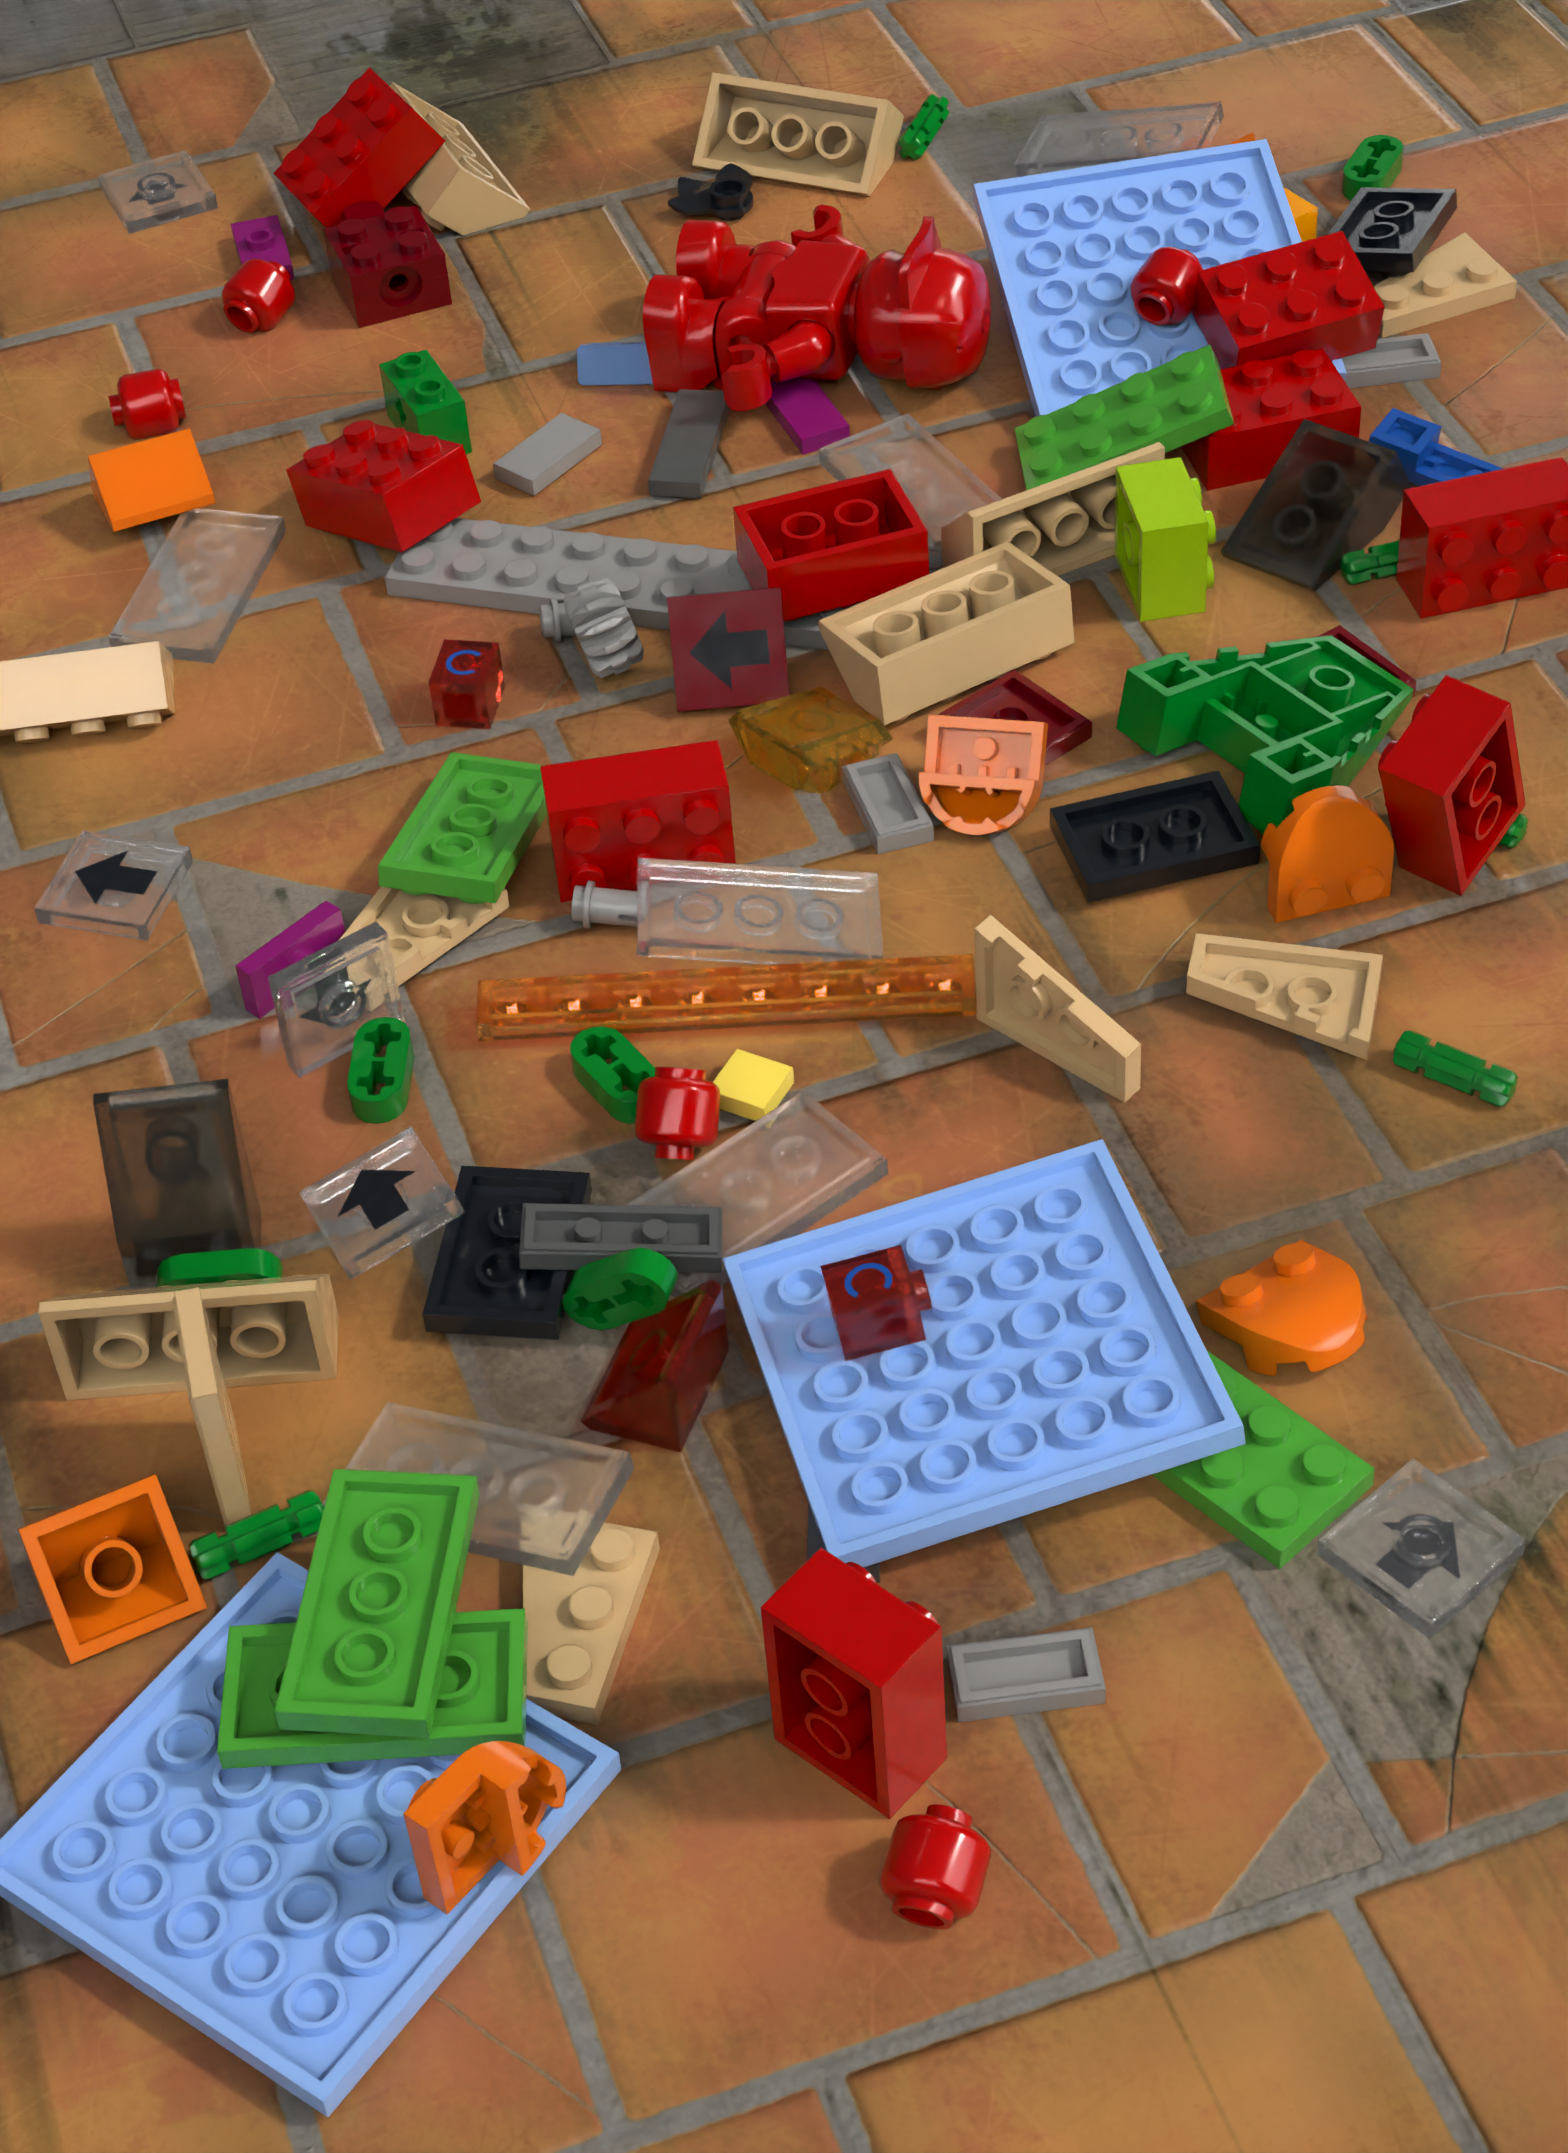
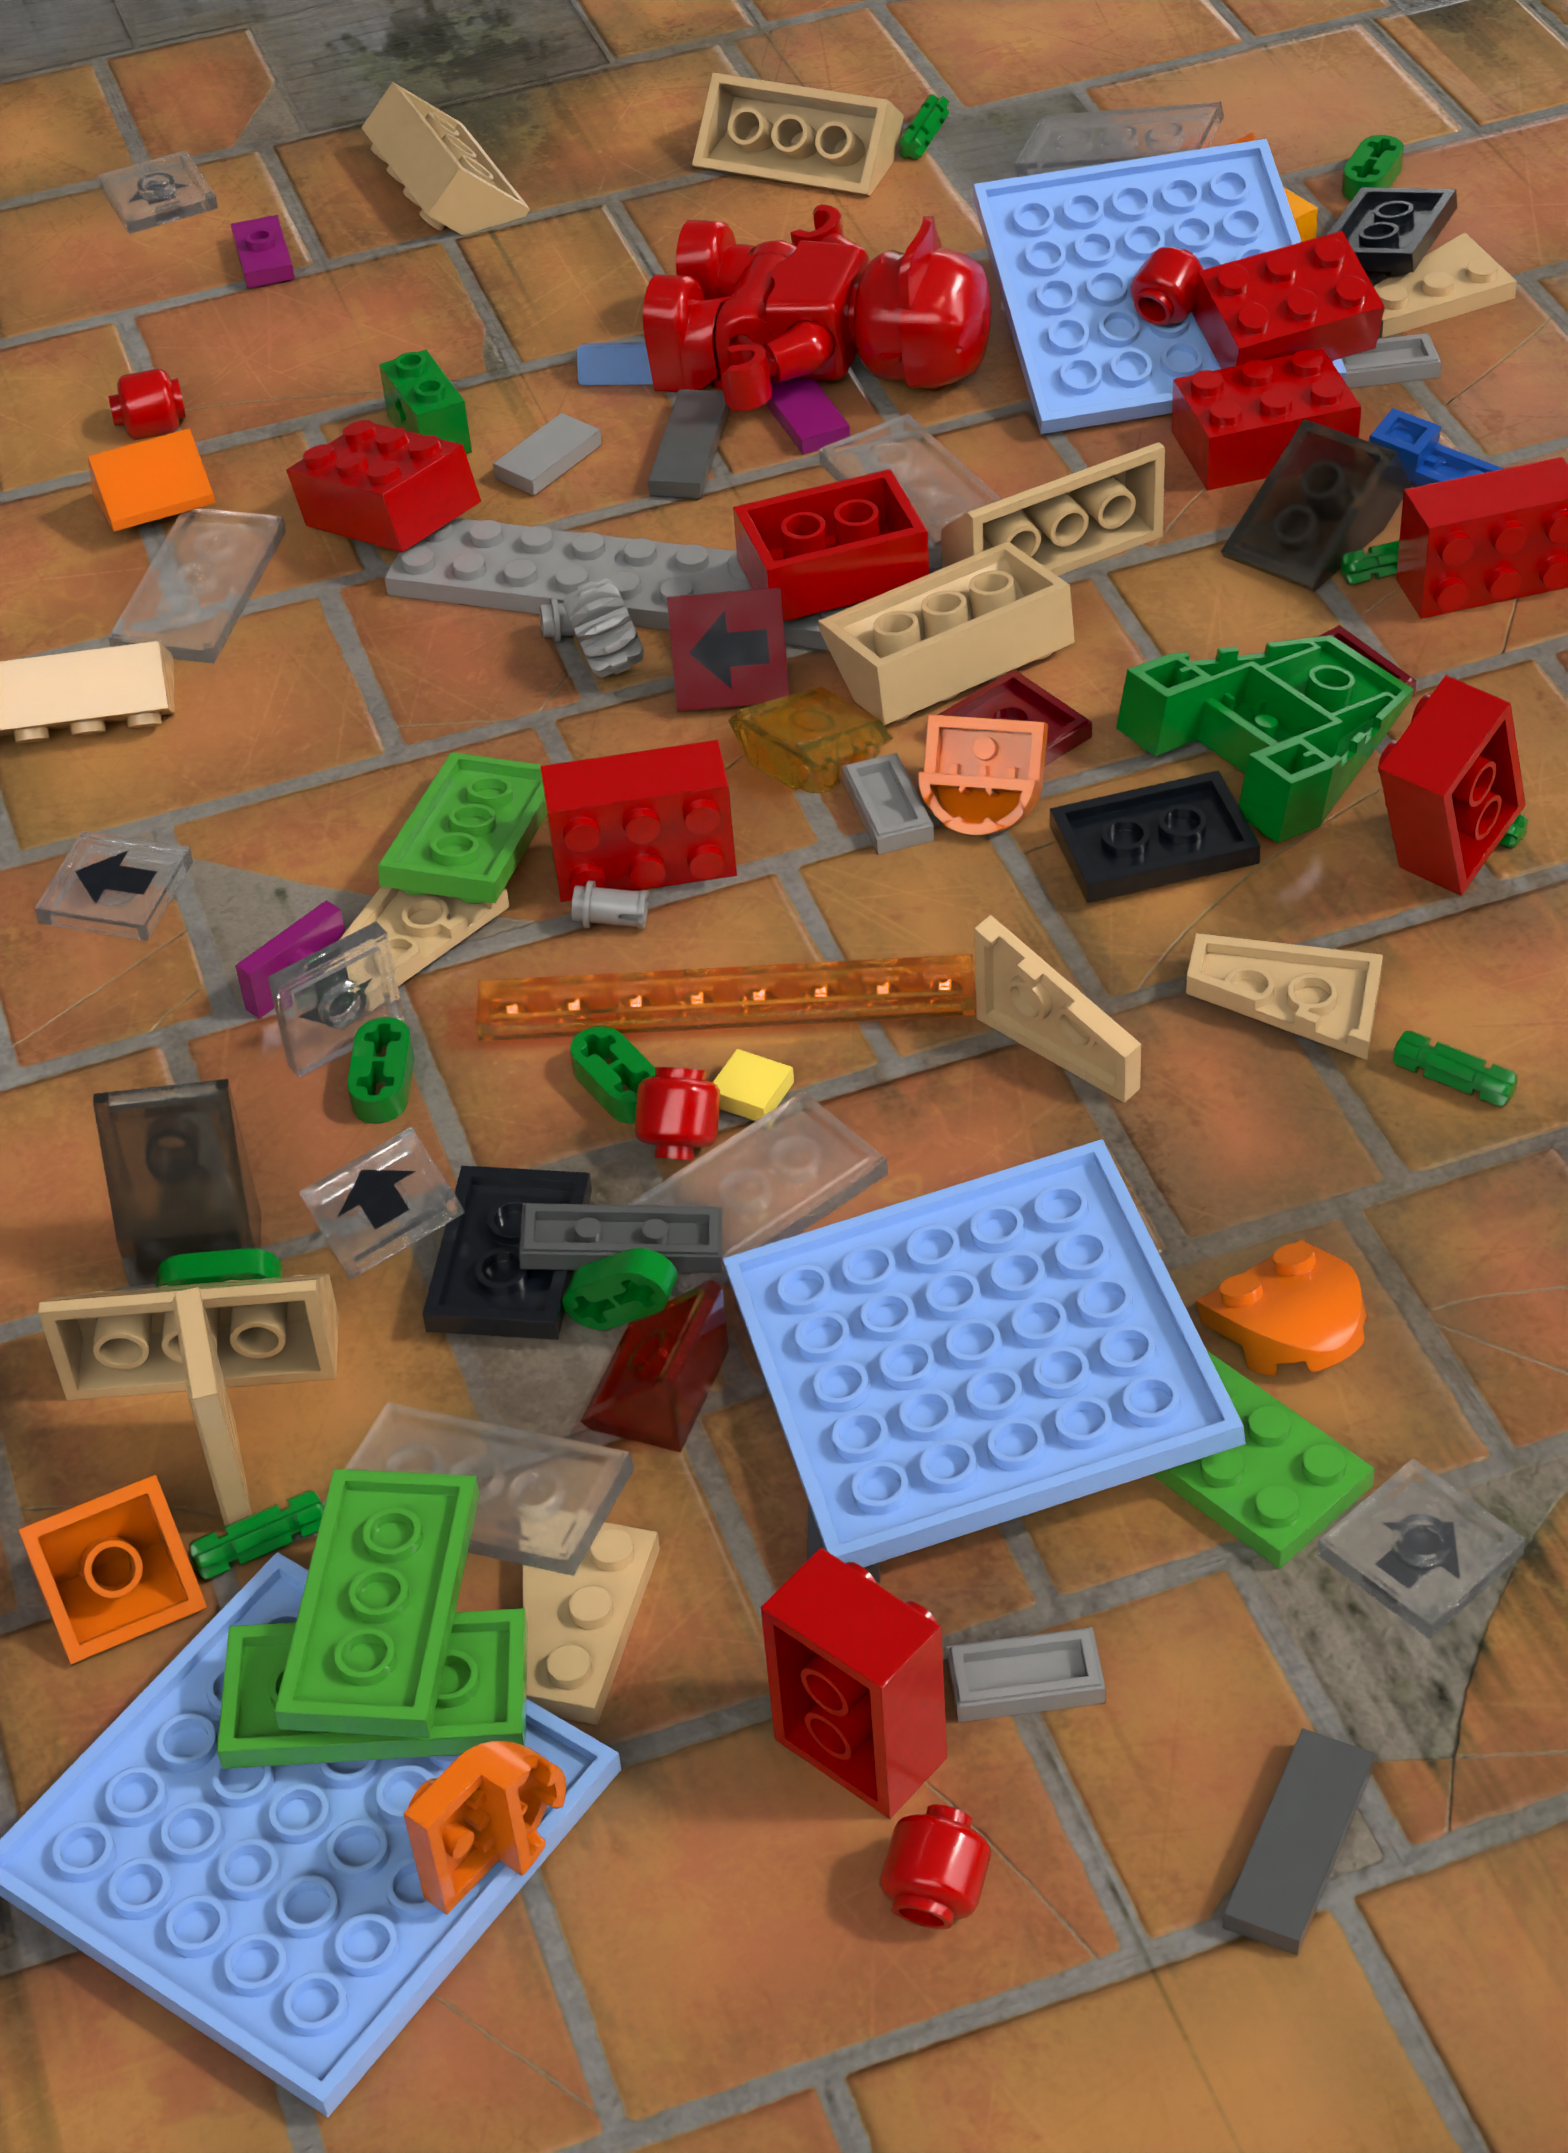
(258, 295): red head -> none
(359, 151): red brick -> none
(386, 263): dark red brick -> none
(467, 684): clear red brick -> none
(725, 197): black plate -> none
(755, 913): clear tile -> none
(876, 1302): clear red brick -> none
(1161, 405): bright green plate -> none
(1163, 538): lime brick -> none
(1299, 1842): none -> dark grey tile
(1327, 854): orange slope -> none

